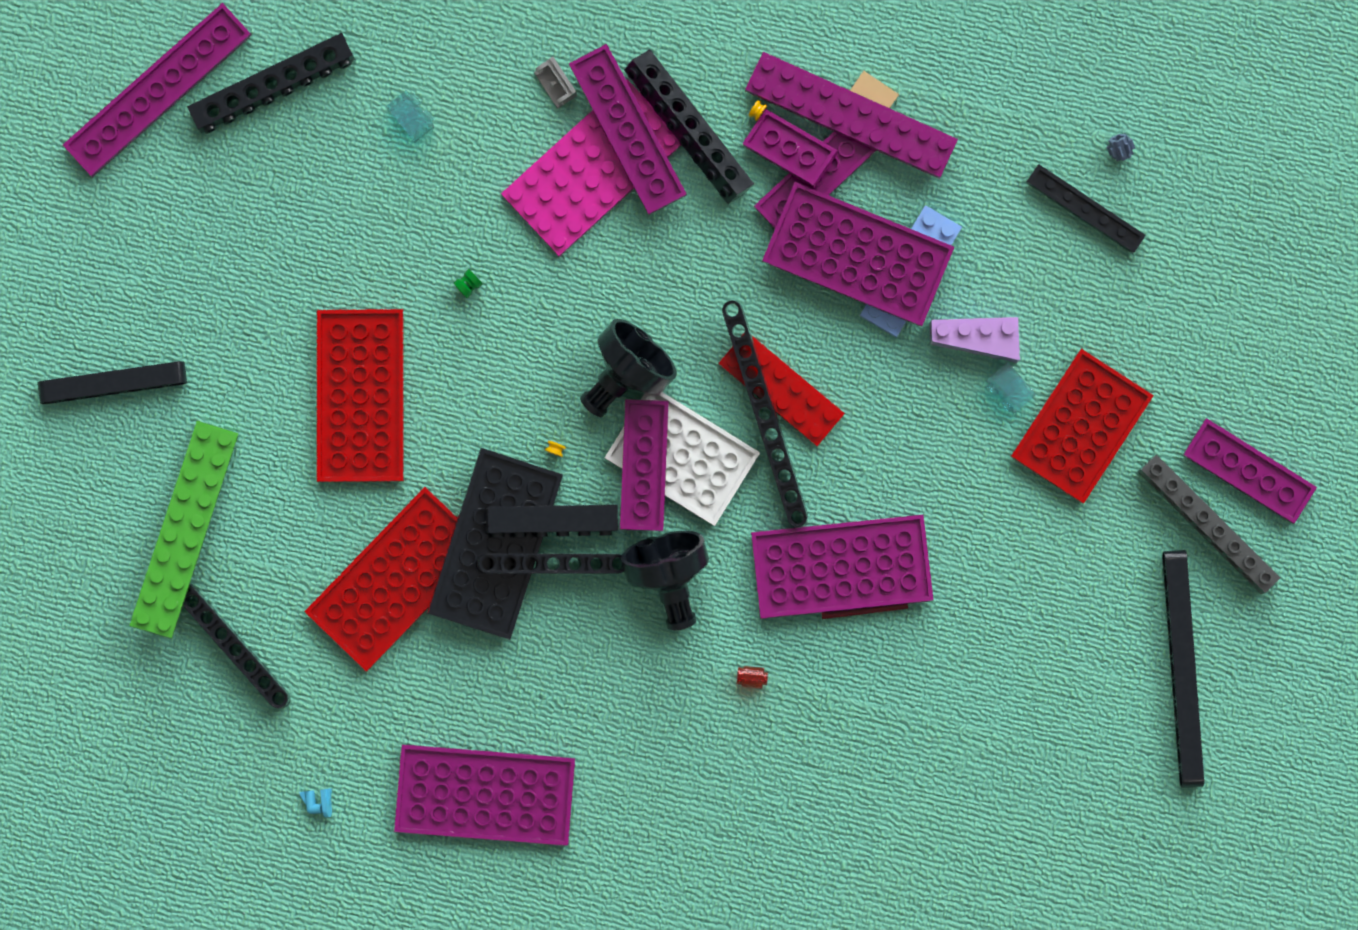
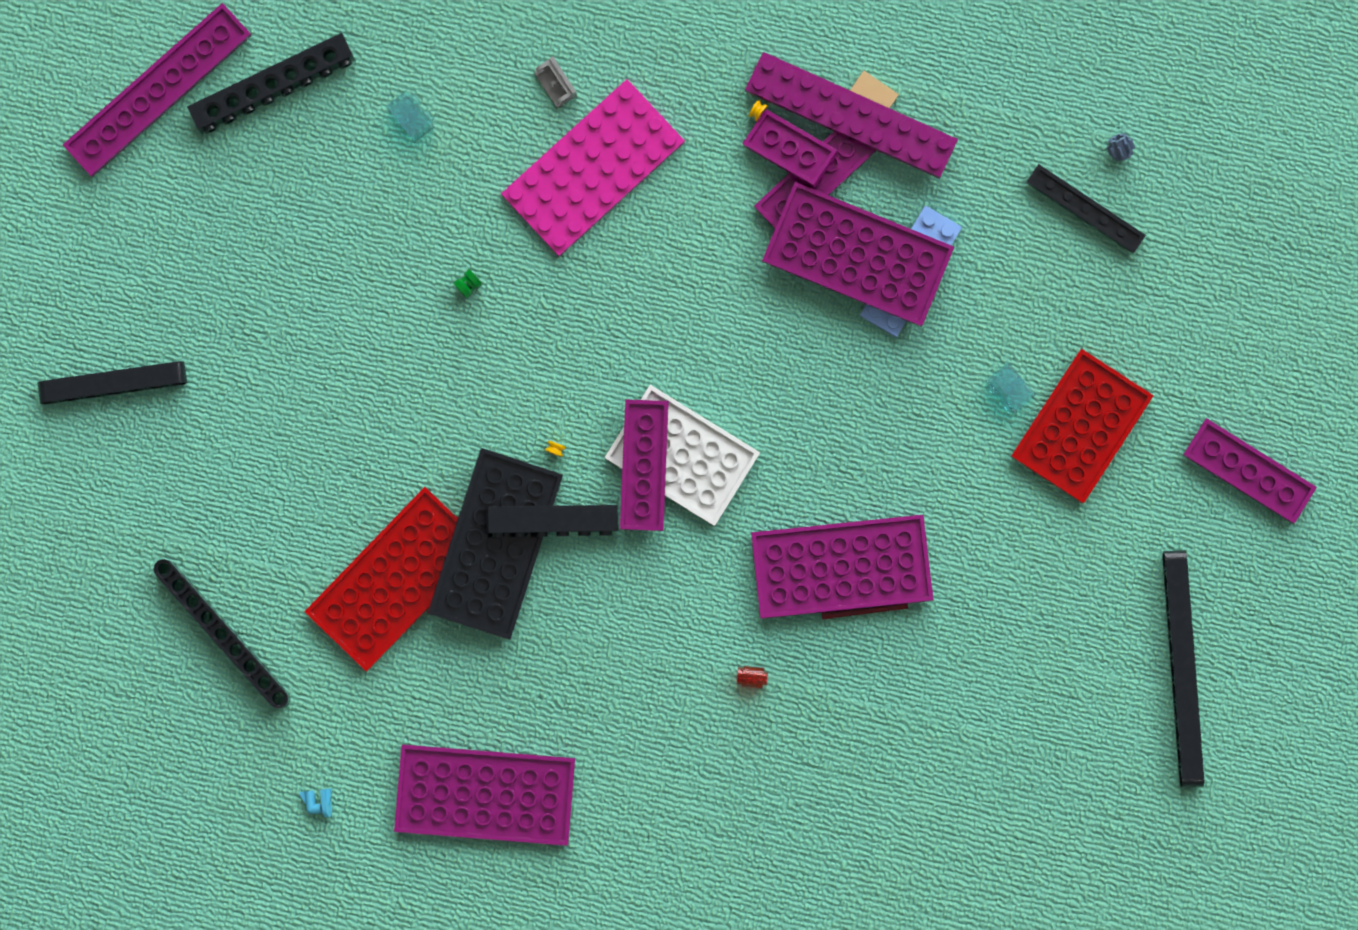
(184, 530): bright green plate -> none
(360, 395): red plate -> none
(541, 563): black beam -> none
(627, 129): magenta plate -> none
(630, 363): black piece -> none
(667, 566): black piece -> none
(688, 126): black brick -> none
(757, 405): black beam -> none
(791, 394): red plate -> none
(981, 336): lavender wedge -> none
(1208, 524): dark grey brick -> none

